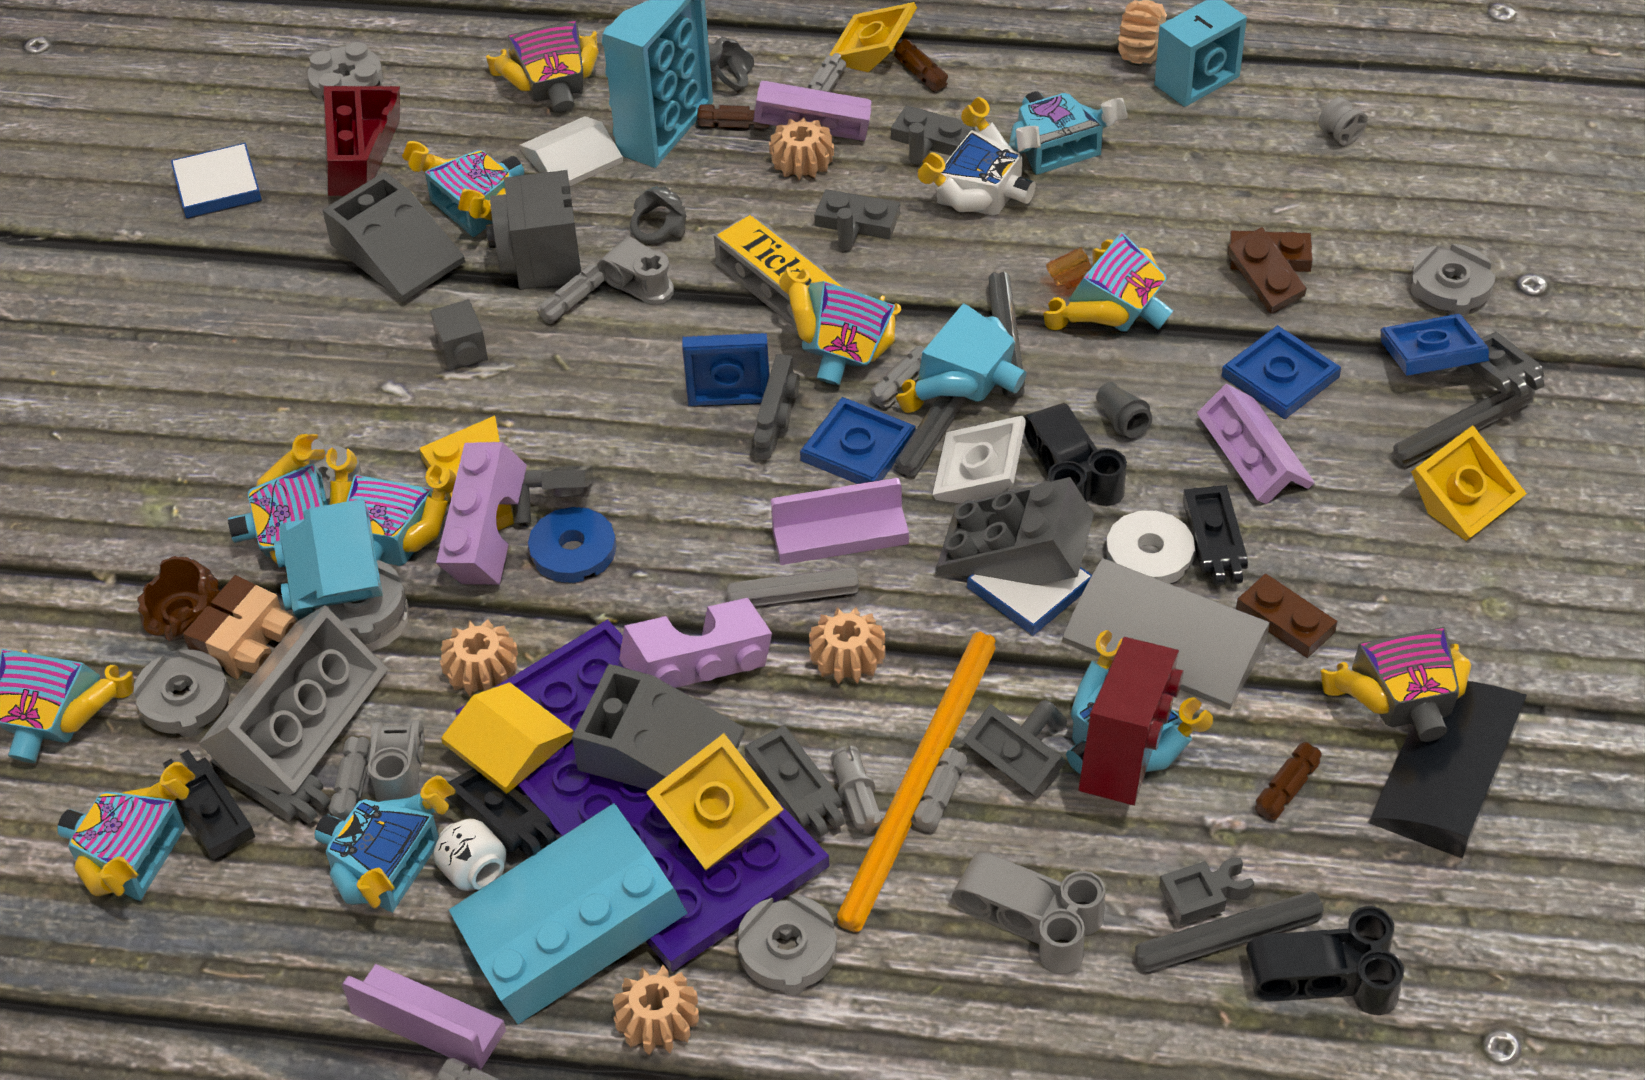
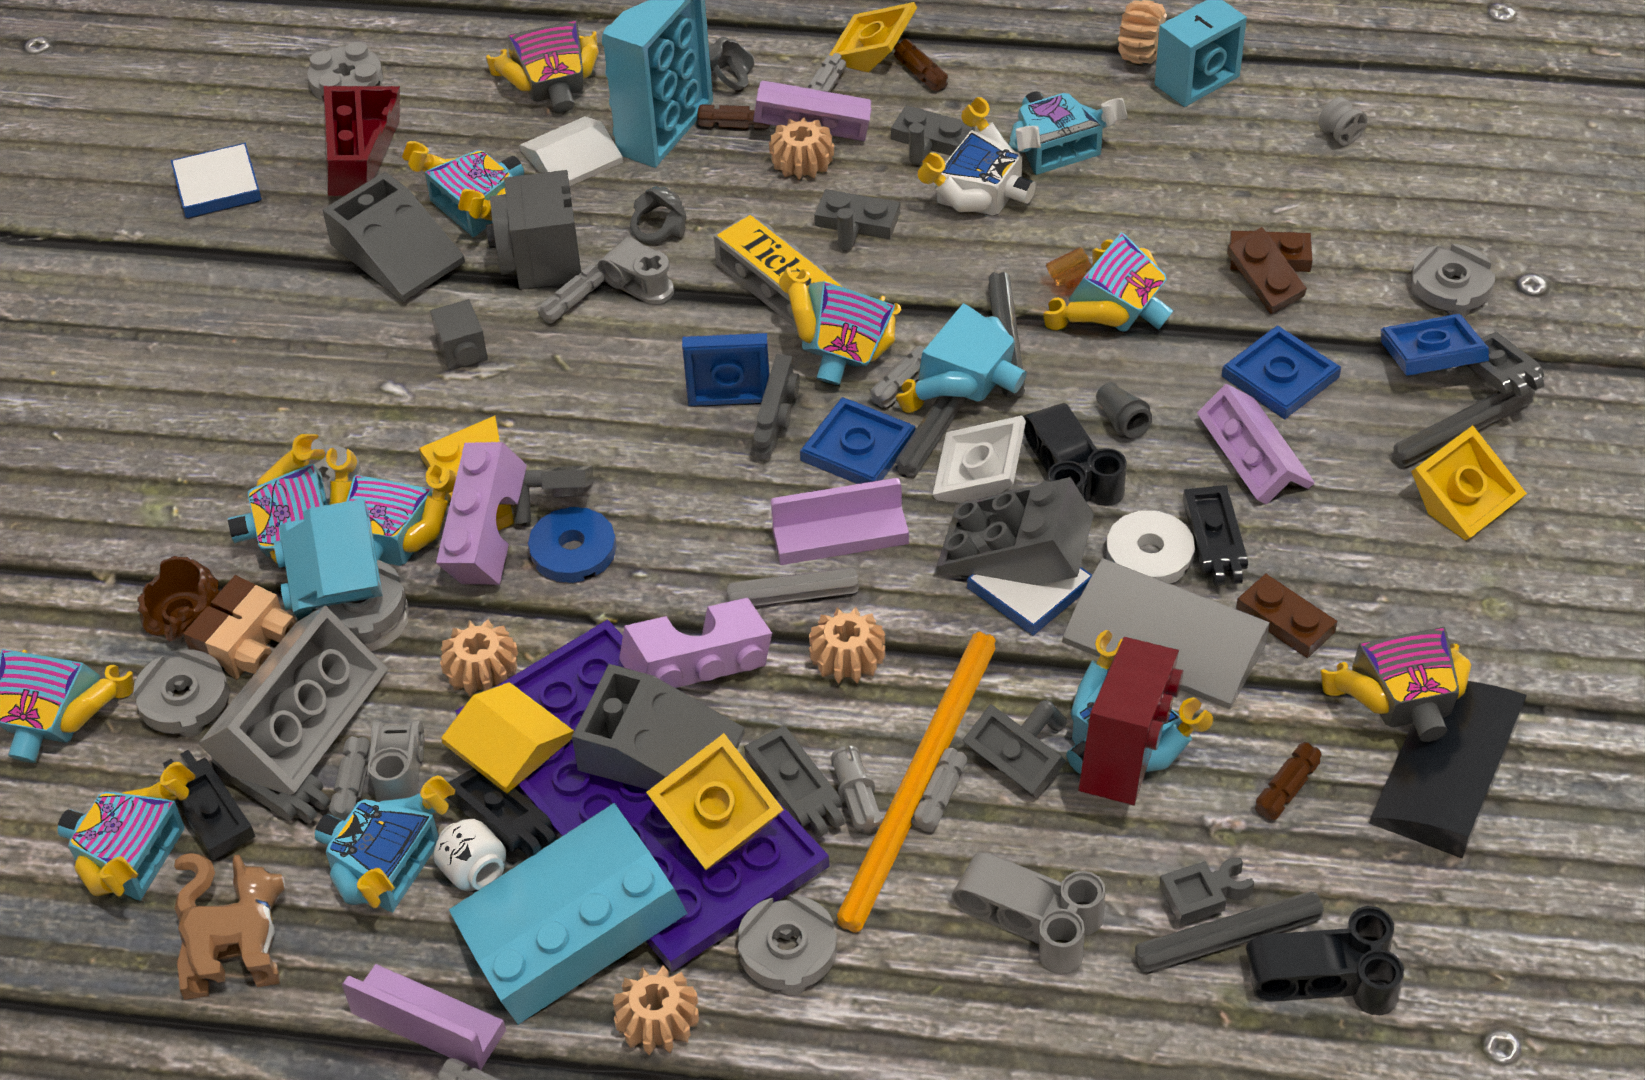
(225, 930): none -> medium nougat animal

